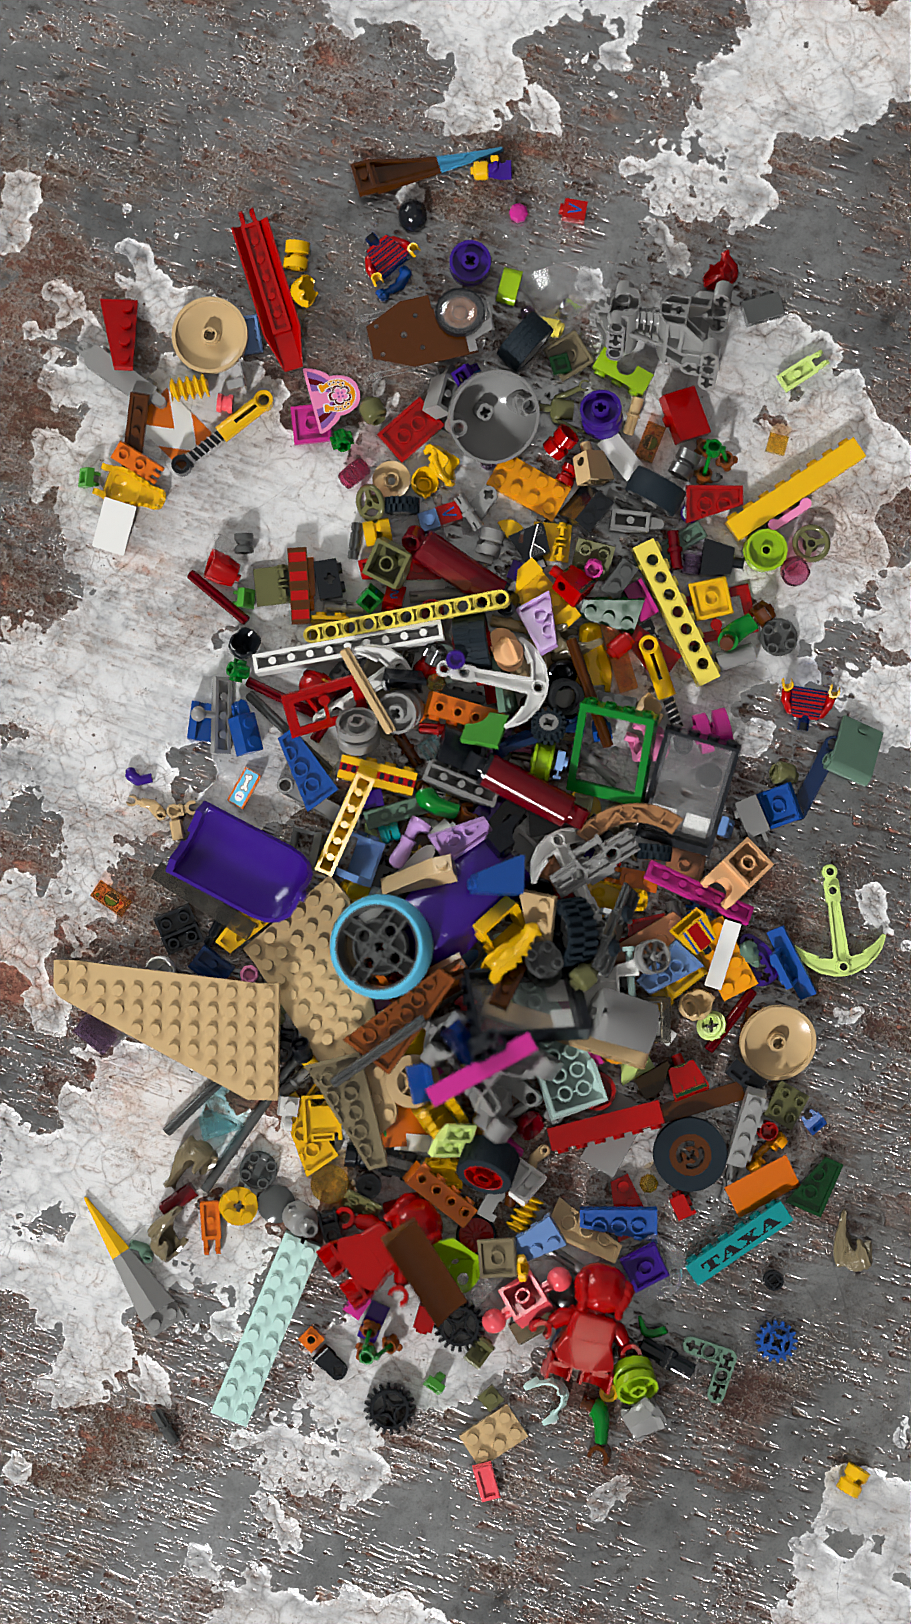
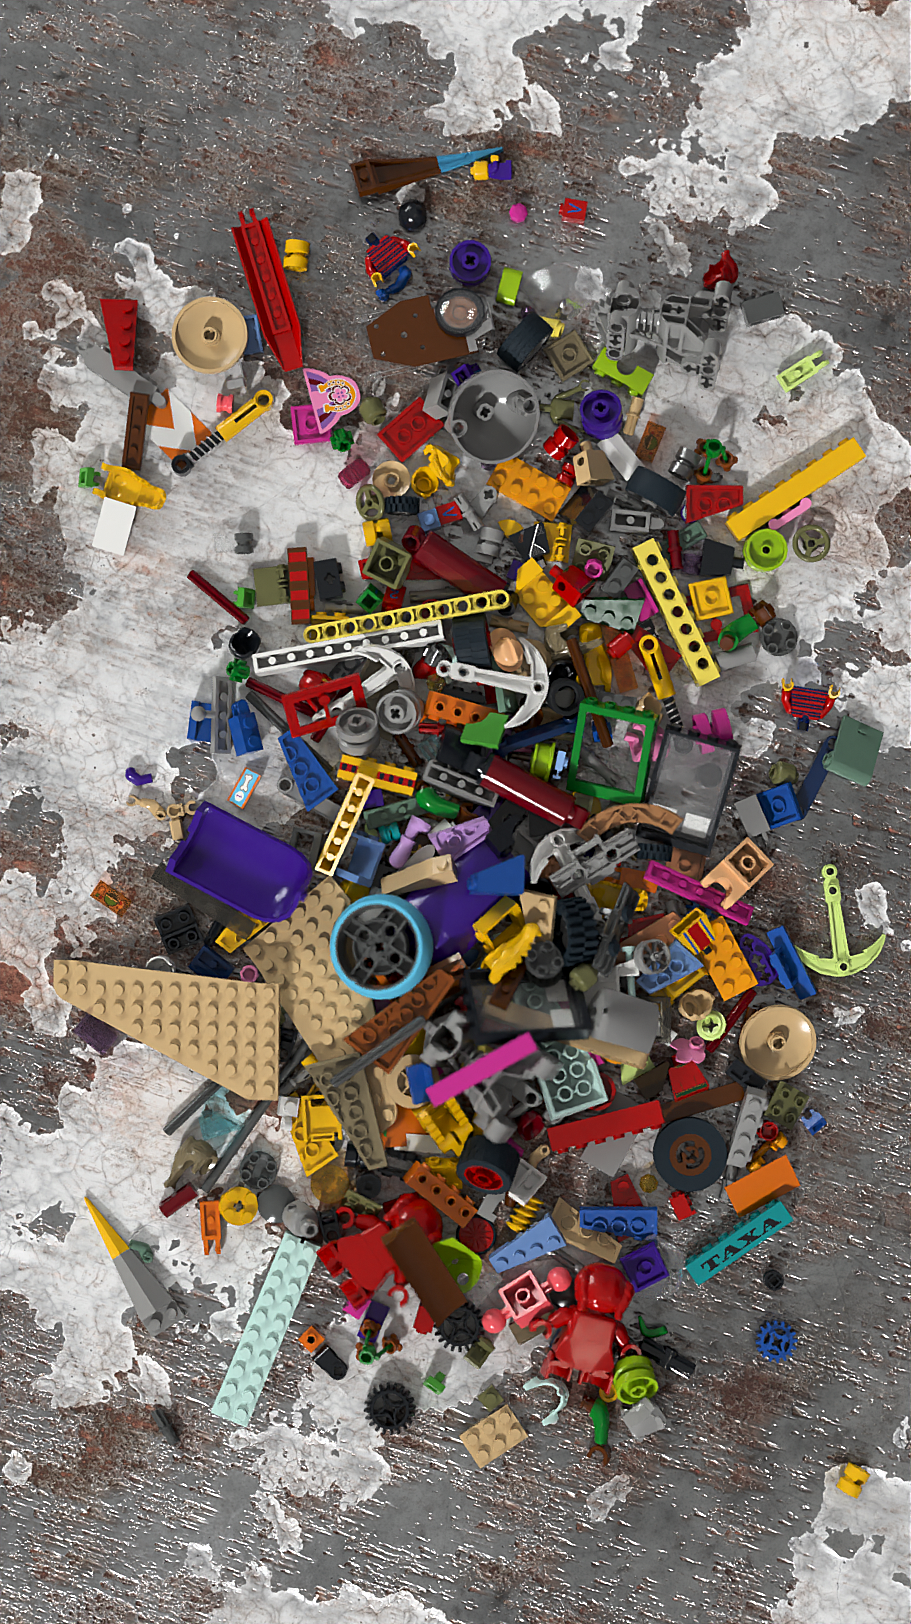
(137, 462): orange hinge -> none
(164, 1238): dark tan hair -> none
(189, 388): yellow piece -> none
(222, 568): red helmet -> none
(301, 1050): black wheel -> none
(303, 291): yellow hair -> none
(354, 542): dark grey axle -> none
(367, 690): tan axle -> none
(403, 679): black hinge -> none
(452, 1139): yellowish green slope -> none
(455, 659): dark purple tile -> none
(457, 1037): clear blue panel -> none
(484, 1045): black piece -> none
(486, 1481): coral tile -> none
(497, 1257): dark tan tile -> none
(522, 1267): yellow tile -> none
(540, 623): lavender wing -> none
(545, 732): black wheel -> none
(560, 364): dark green tile -> none
(684, 415): red container -> none
(689, 1049): none -> bright pink plate
(717, 1358): sand green beam -> none
(722, 954): white sticker -> none
(725, 827): medium blue plate -> none
(749, 951): sand green animal -> none
(776, 444): clear yellow plate -> none
(794, 571): clear pink hair -> none
(816, 1187): dark green wing -> none
(845, 1253): dark tan hair -> none

